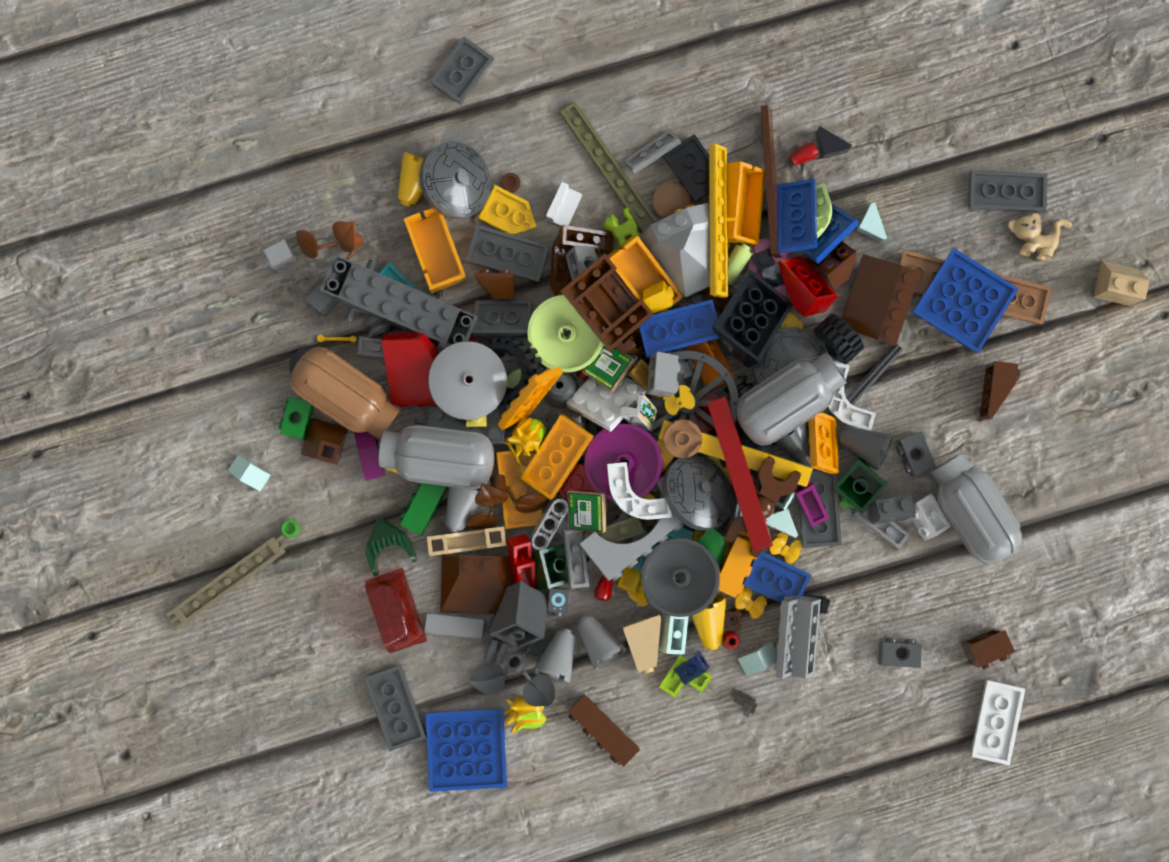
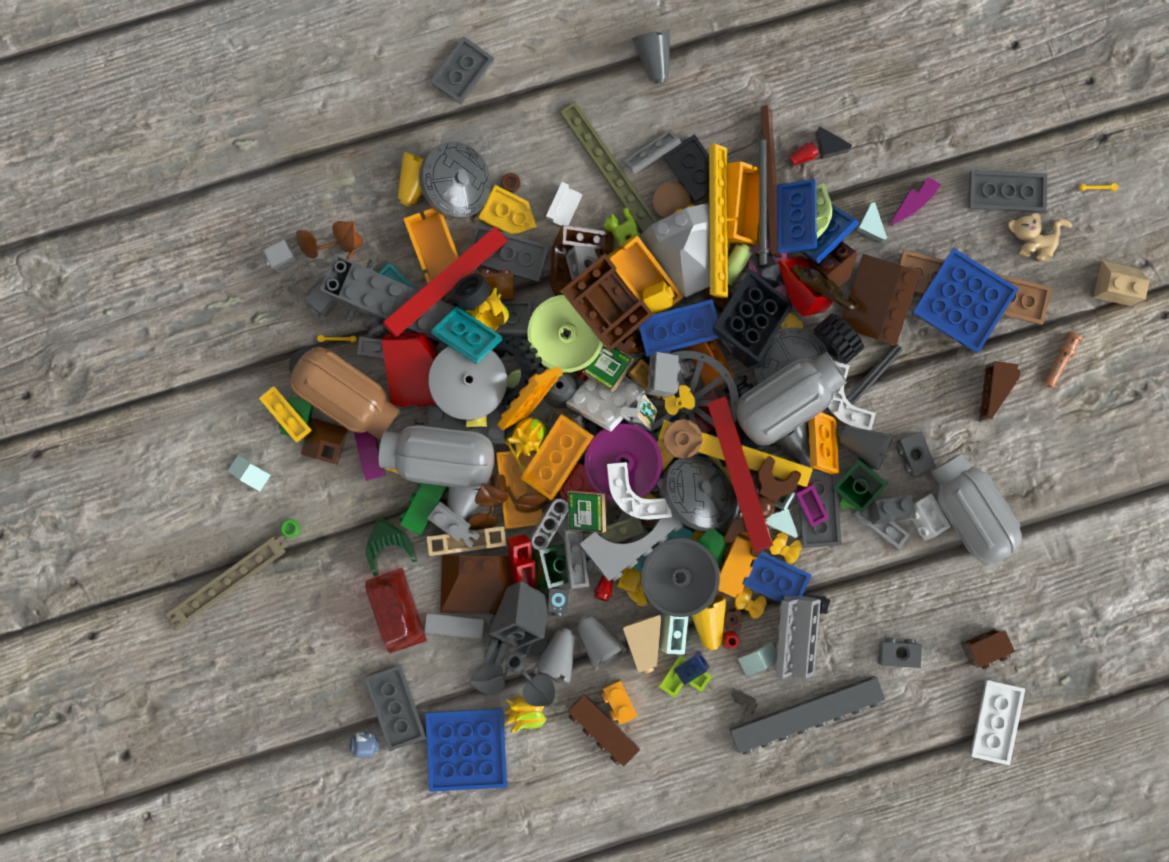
(285, 414): none -> yellow plate
(364, 745): none -> sand blue head
(444, 282): none -> red tile
(452, 524): none -> light grey plate
(466, 335): none -> teal tile
(476, 297): none -> black tyre
(491, 312): none -> yellow hair
(619, 701): none -> light orange brick
(654, 54): none -> dark grey cone
(762, 251): none -> dark grey bar
(807, 714): none -> dark grey brick
(824, 287): none -> dark brown plate
(915, 201): none -> magenta slope
(1064, 349): none -> nougat pin
(1113, 187): none -> yellow hinge

